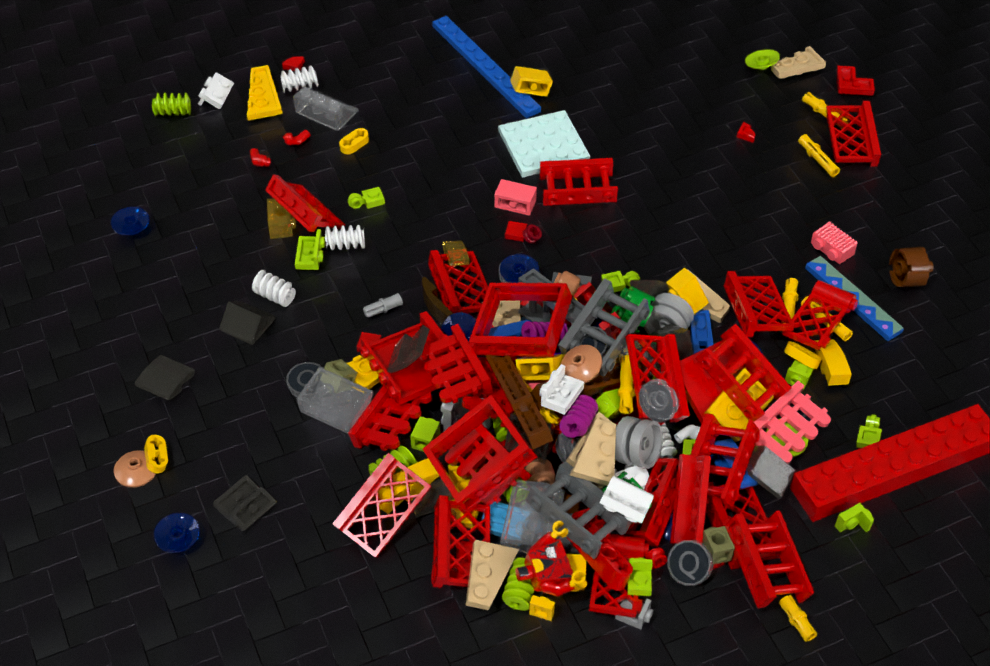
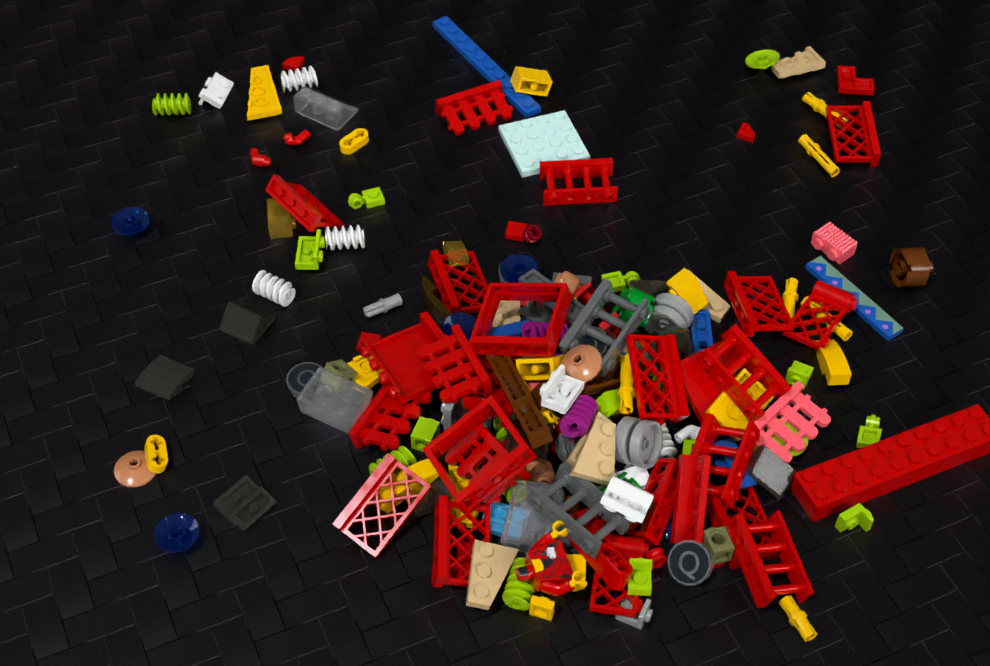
(408, 350): clear smoke slope -> none
(467, 100): none -> red fence
(515, 197): coral brick -> none
(658, 400): clear tile -> none
(803, 355): yellow beam -> none

